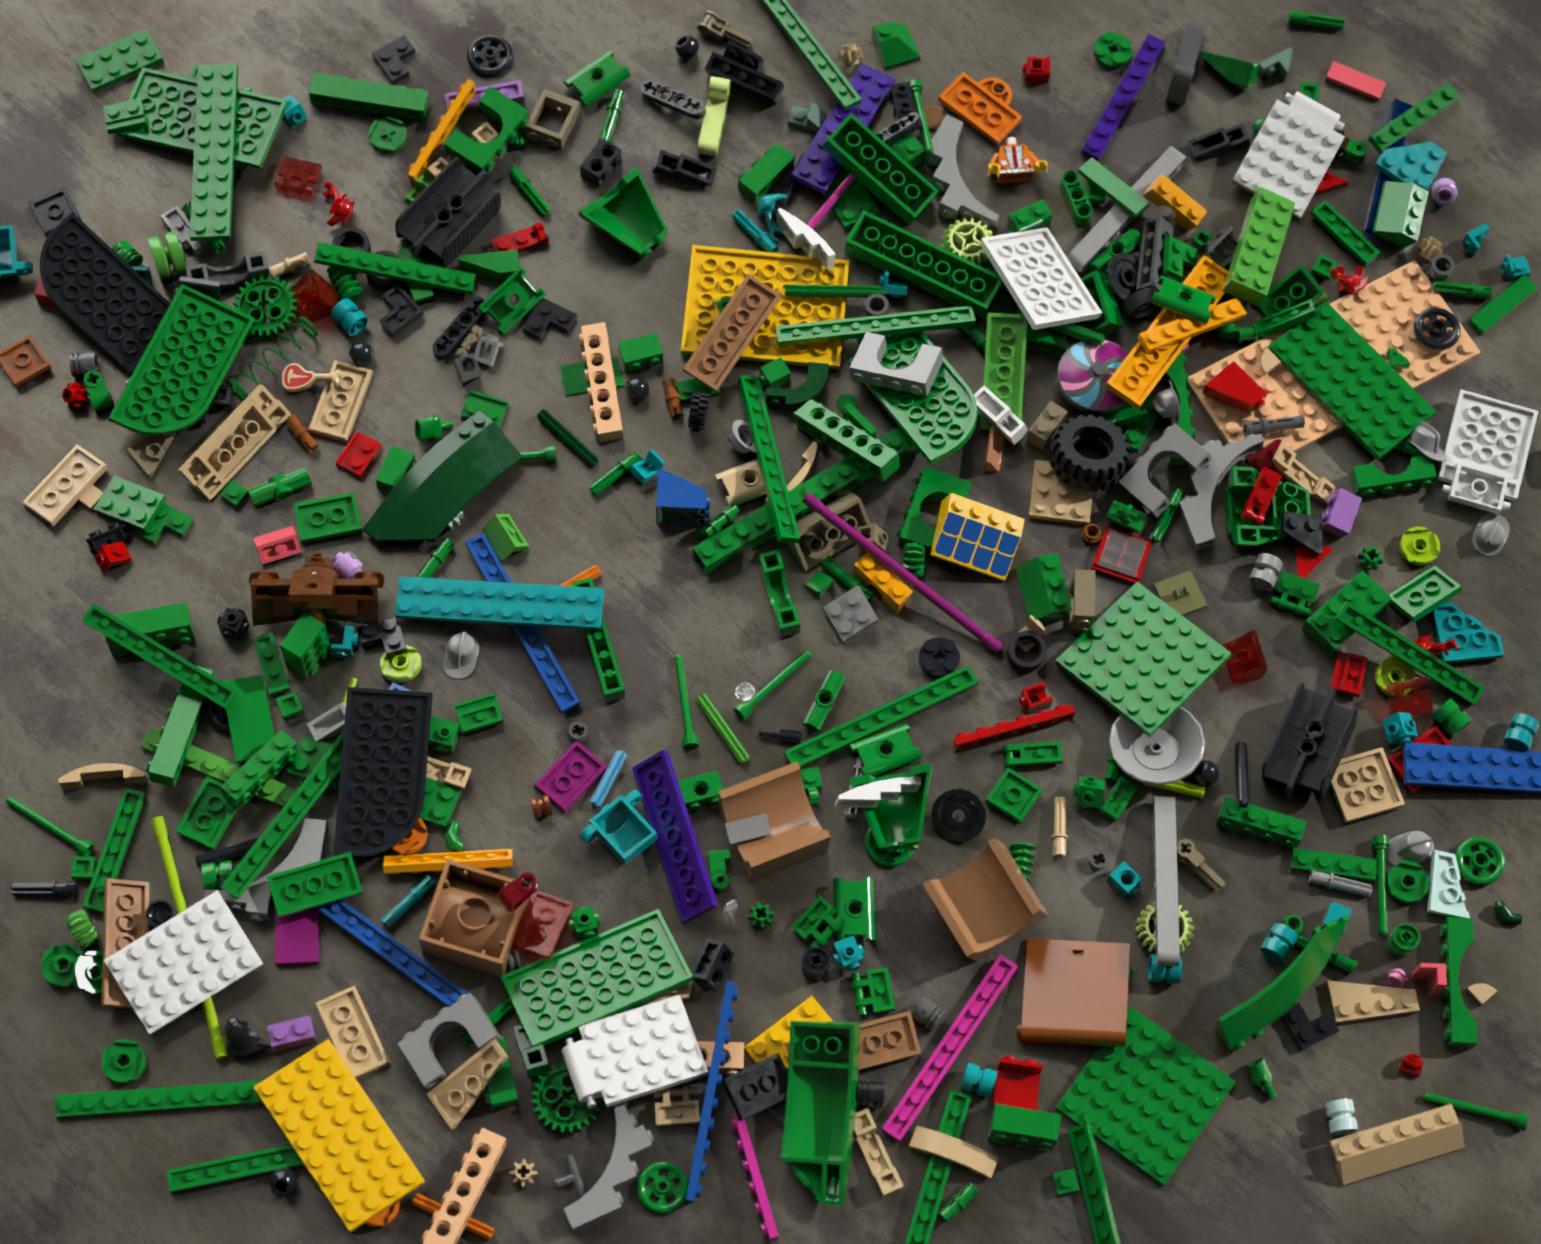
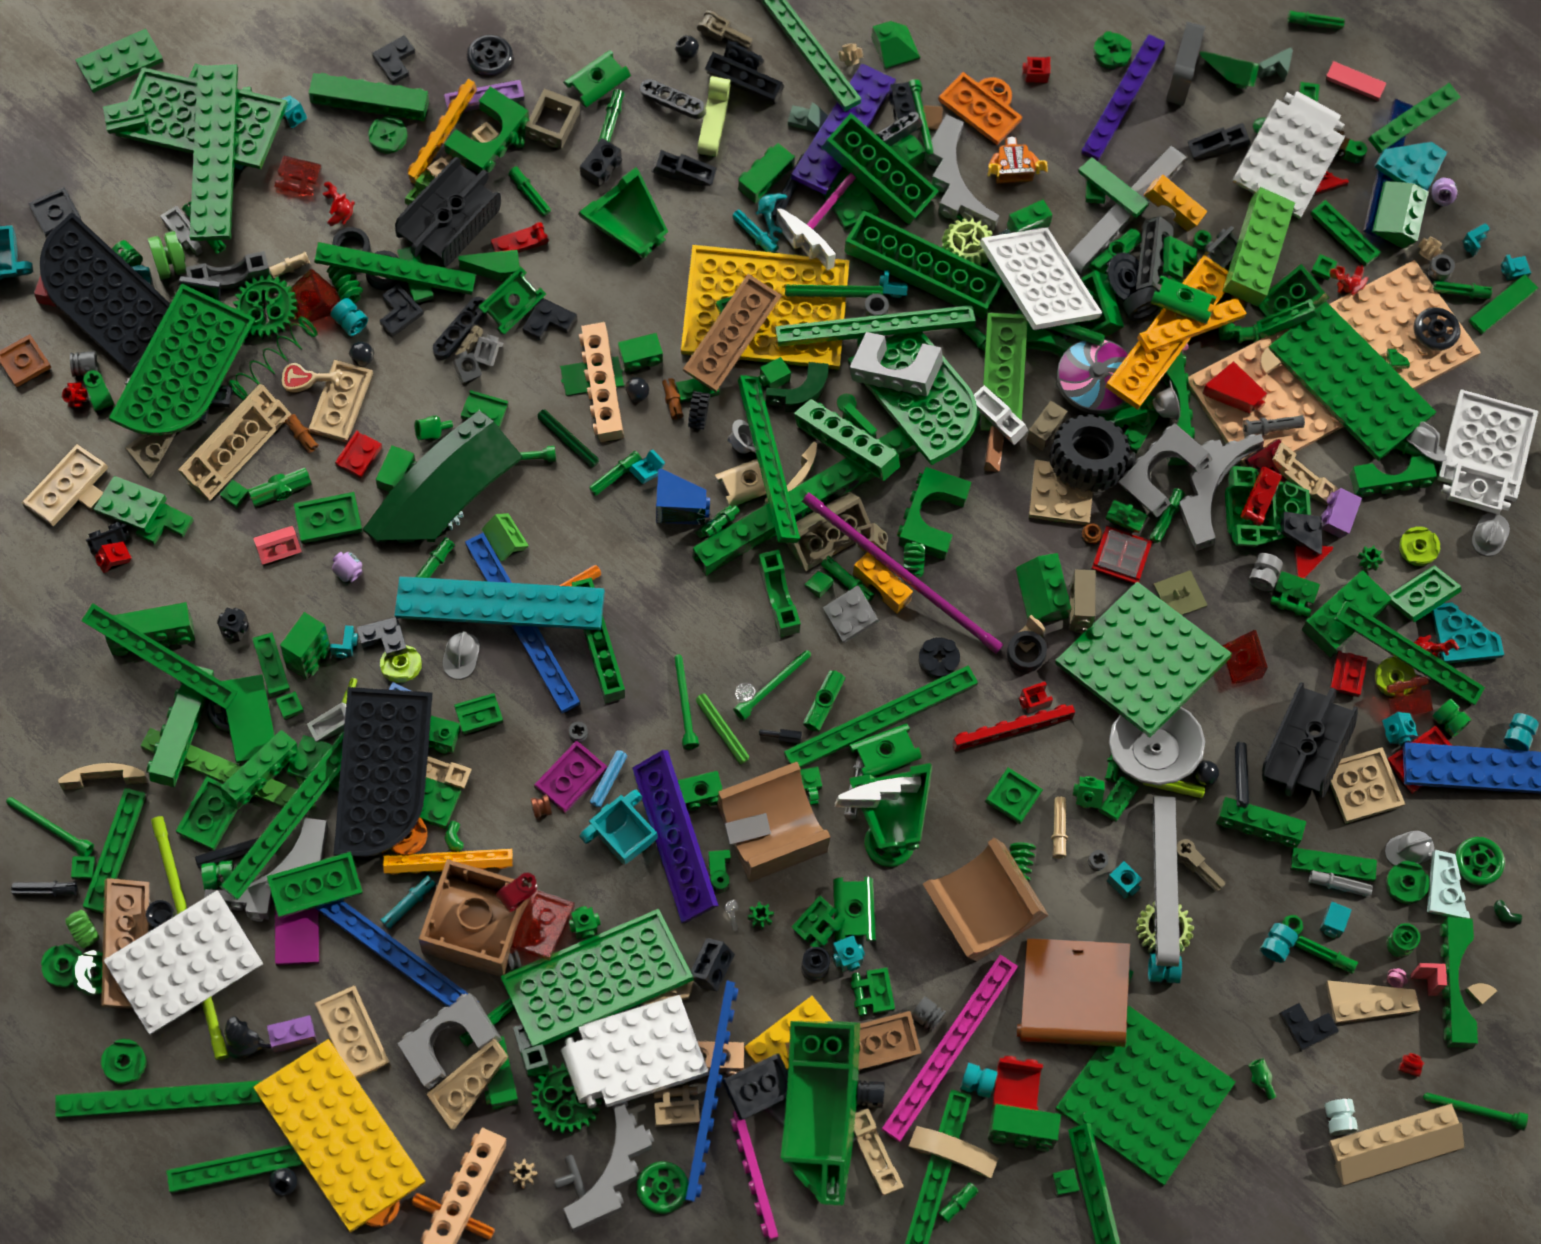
(316, 592): reddish brown piece -> none
(954, 827): black gear -> none
(976, 536): slope -> none
(1033, 754): green plate -> none
(1076, 190): green beam -> none
(1280, 996): green slope -> none
(1380, 844): green piece -> none

